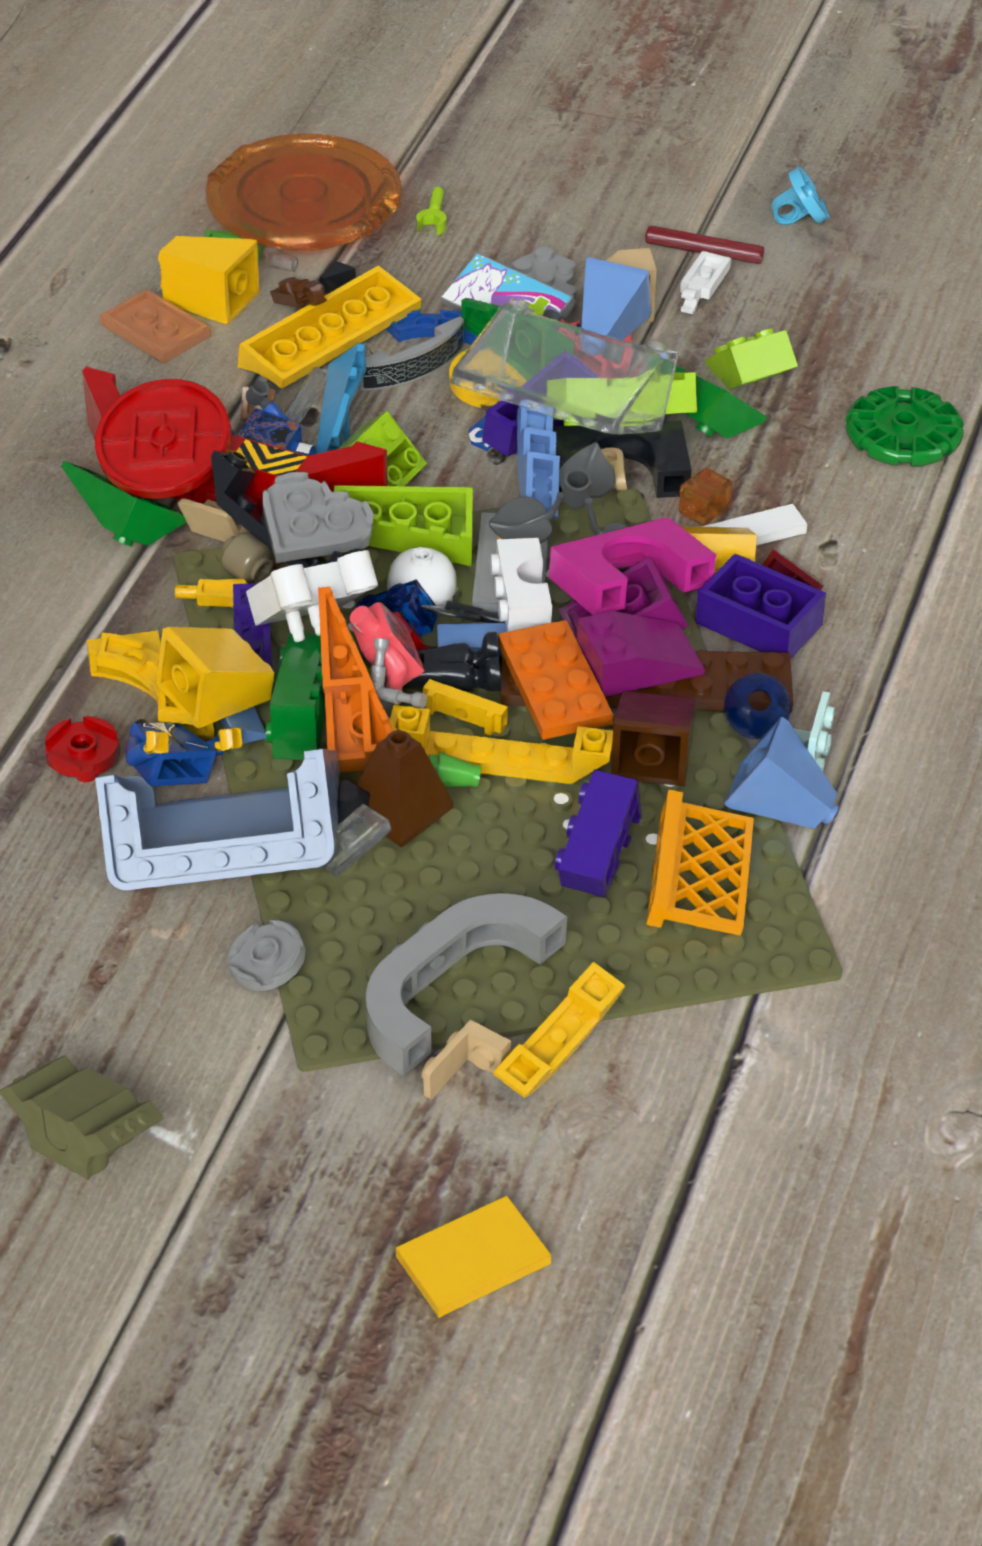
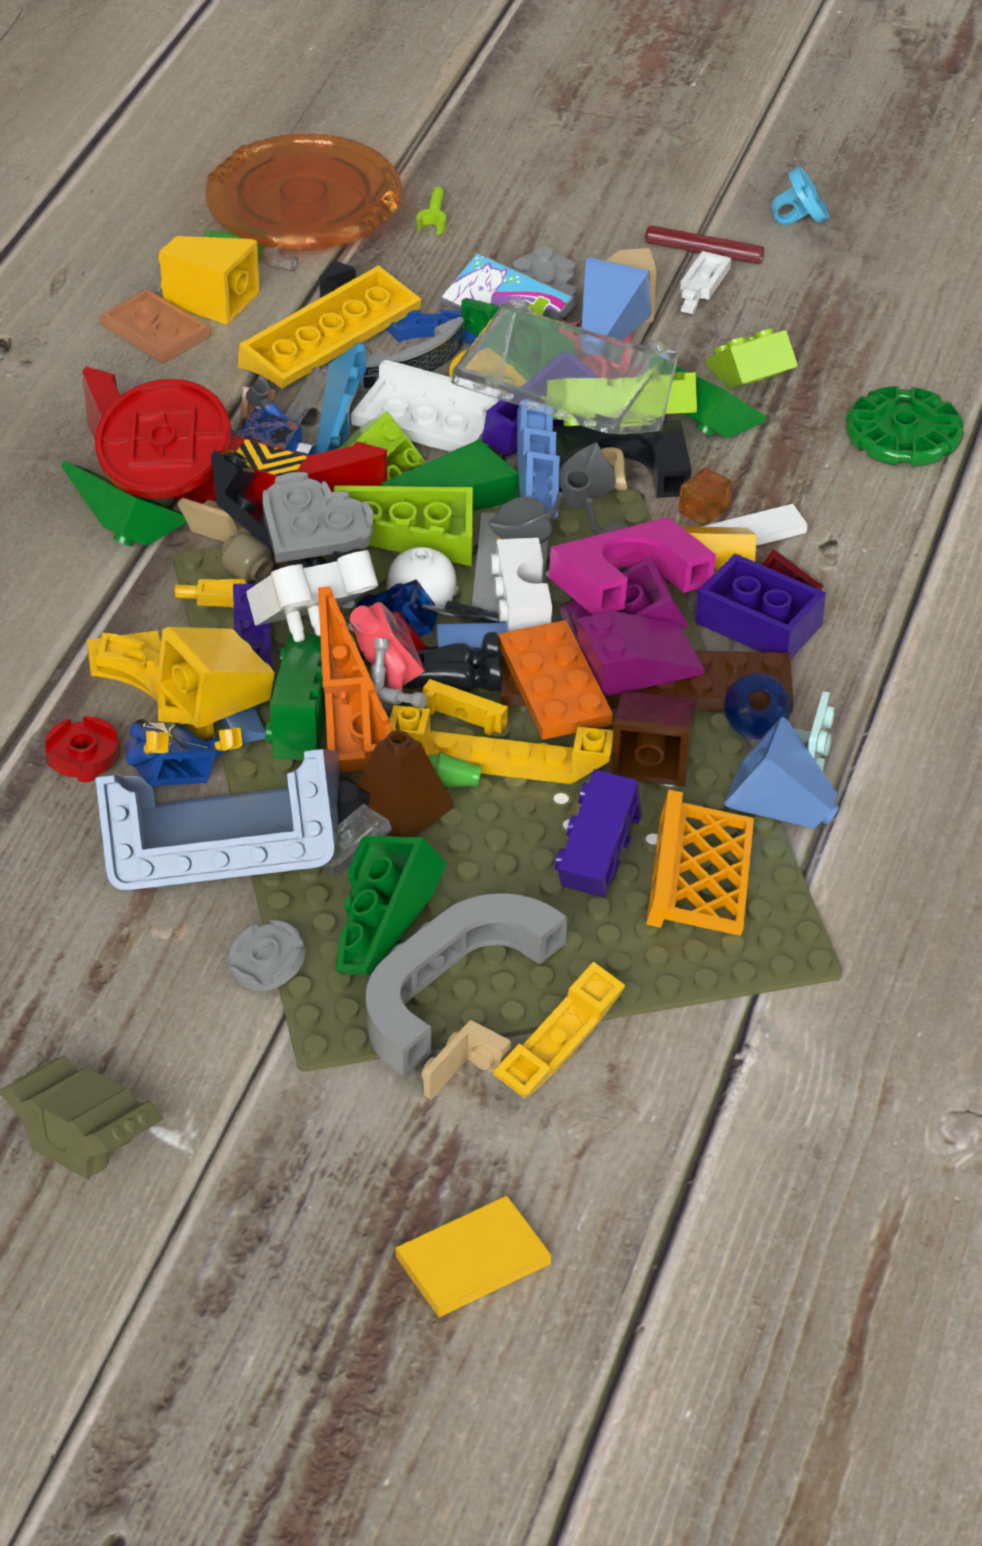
(298, 292): reddish brown hinge -> none
(388, 890): none -> green wedge
(425, 406): none -> white bracket
(469, 466): none -> green slope

